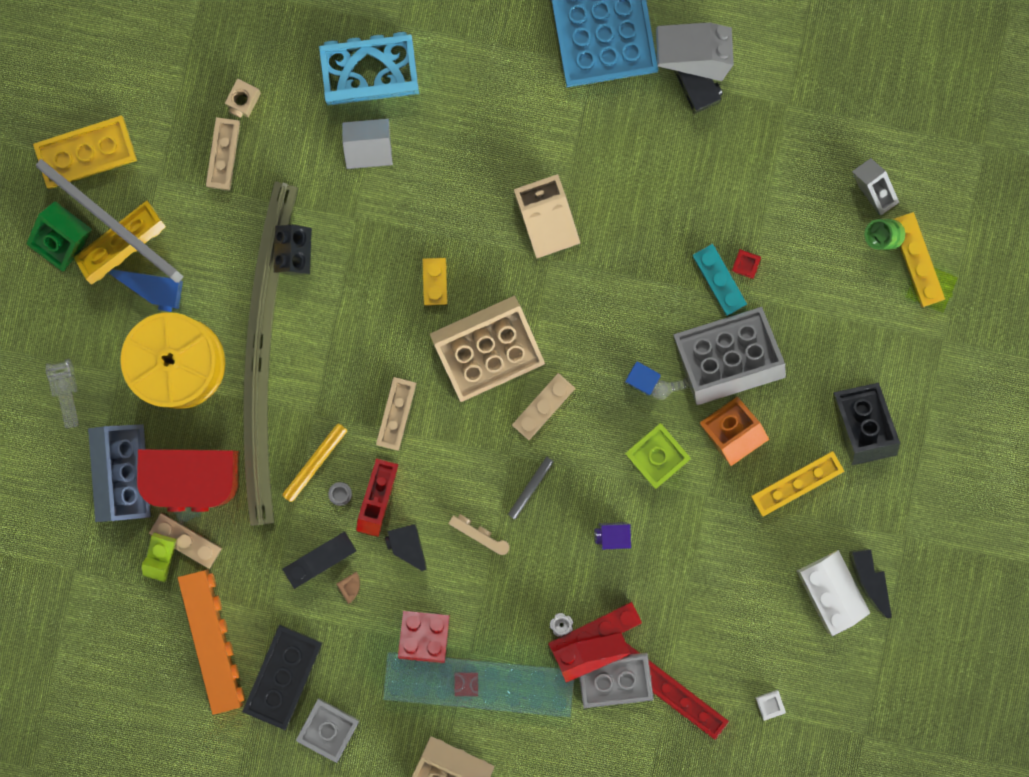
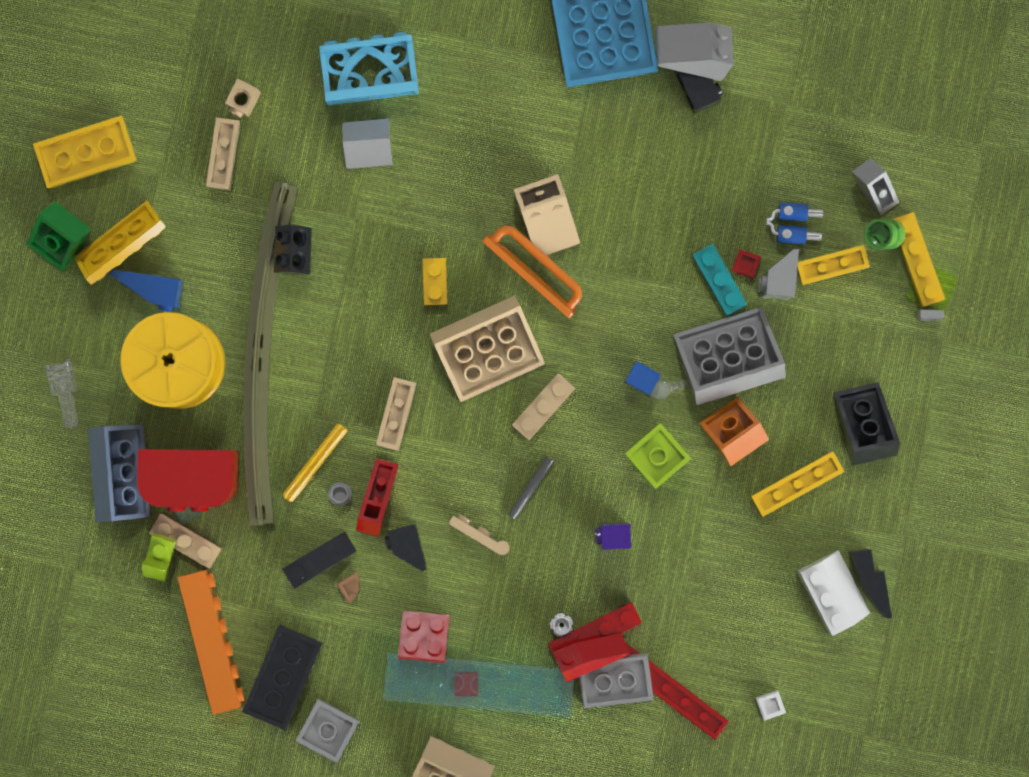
(109, 221): light grey tile -> none
(529, 275): none -> orange piece
(780, 279): none -> light grey slope
(795, 212): none -> blue piece
(832, 265): none -> yellow plate
(929, 315): none -> light grey tile

